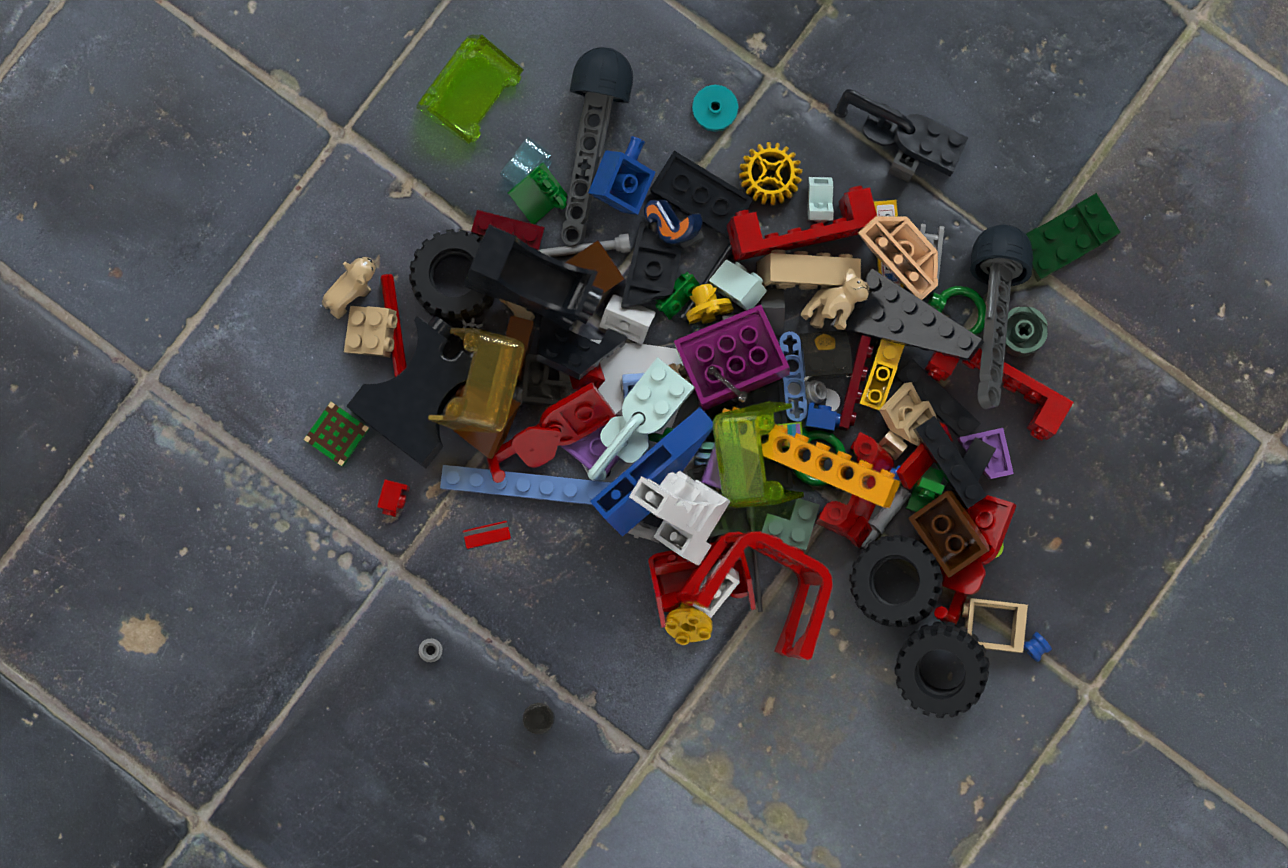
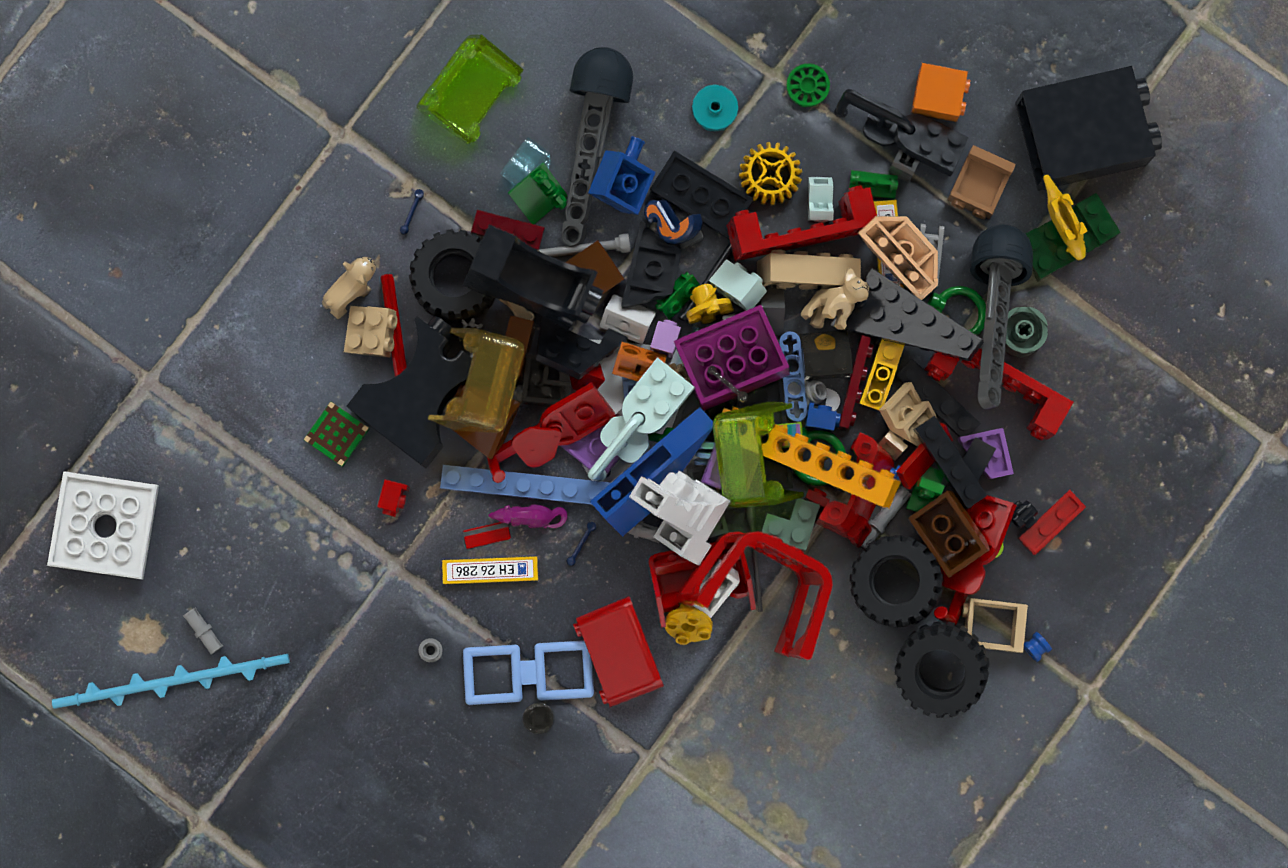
(74, 536): none -> white piece
(161, 685): none -> medium azure plant
(203, 631): none -> light grey pin
(419, 194): none -> dark blue hinge
(490, 570): none -> tile
(527, 673): none -> light blue bar
(533, 516): none -> magenta animal
(591, 526): none -> dark blue hinge
(619, 652): none -> red windscreen
(634, 361): none -> orange brick
(664, 338): none -> lavender brick
(808, 85): none -> green wheel
(818, 497): none -> red plate
(880, 184): none -> green hinge
(940, 92): none -> orange brick
(980, 182): none -> medium nougat panel
(1024, 515): none -> black gear
(1052, 522): none -> red tile
(1065, 219): none -> yellow animal
(1088, 127): none -> black brick

